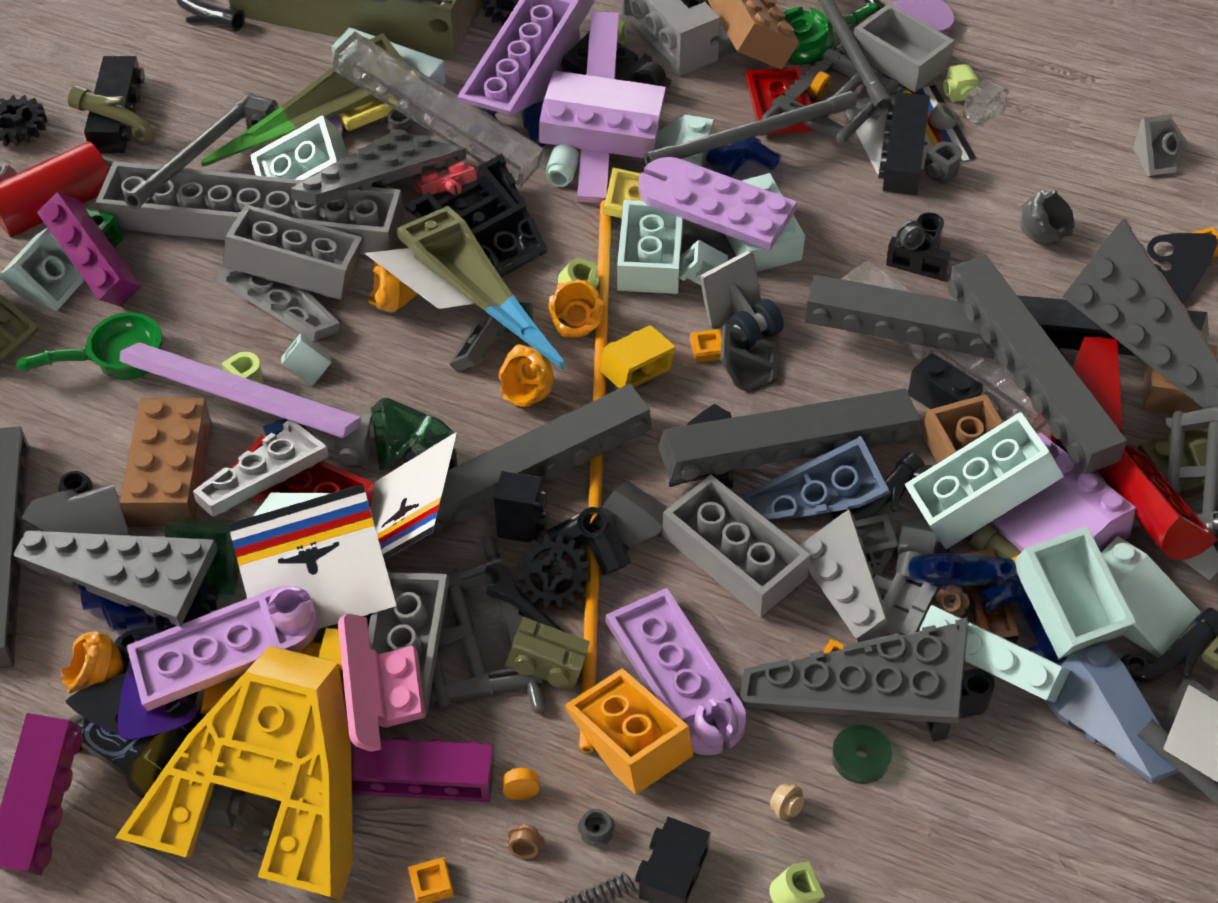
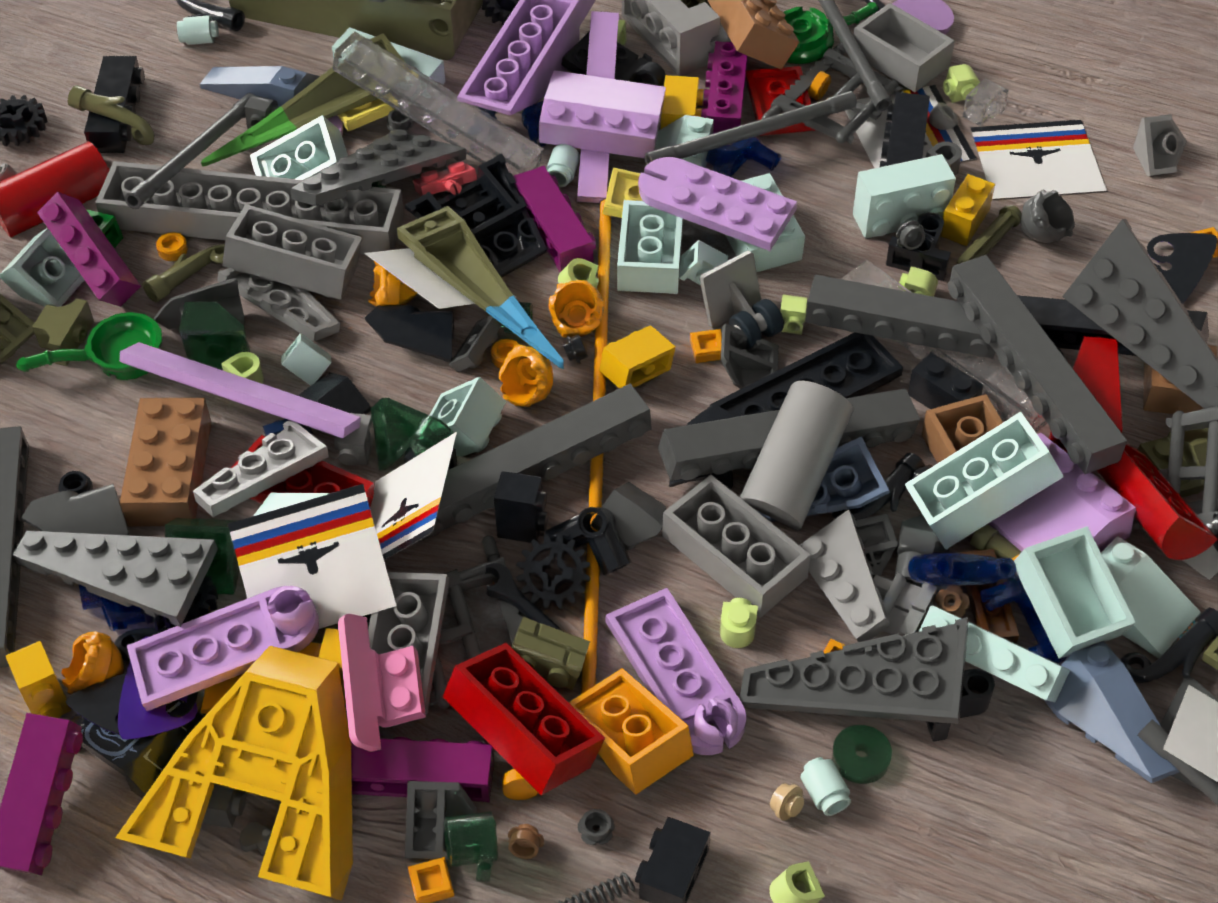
(38, 681): none -> yellow brick
(63, 326): none -> olive brick
(160, 285): none -> olive plant
(171, 246): none -> light orange tile
(197, 30): none -> light aqua brick
(211, 333): none -> clear green slope
(224, 293): none -> dark grey panel
(264, 81): none -> sand blue wedge
(338, 393): none -> black slope
(415, 330): none -> black panel
(426, 809): none -> dark grey slope
(471, 412): none -> light aqua slope
(472, 841): none -> clear green piece
(500, 350): none -> light orange tile
(523, 718): none -> red brick
(556, 221): none -> magenta brick
(575, 349): none -> black plate
(681, 98): none -> yellow brick
(725, 85): none -> magenta brick
(738, 622): none -> yellowish green plate
(793, 313): none -> yellowish green plate
(797, 453): none -> light grey brick
(826, 786): none -> light aqua brick
(846, 366): none -> black plate
(901, 193): none -> light aqua piece
(919, 281): none -> yellowish green plate
(967, 209): none -> yellow brick
(1008, 217): none -> olive axle
(1037, 158): none -> white sticker

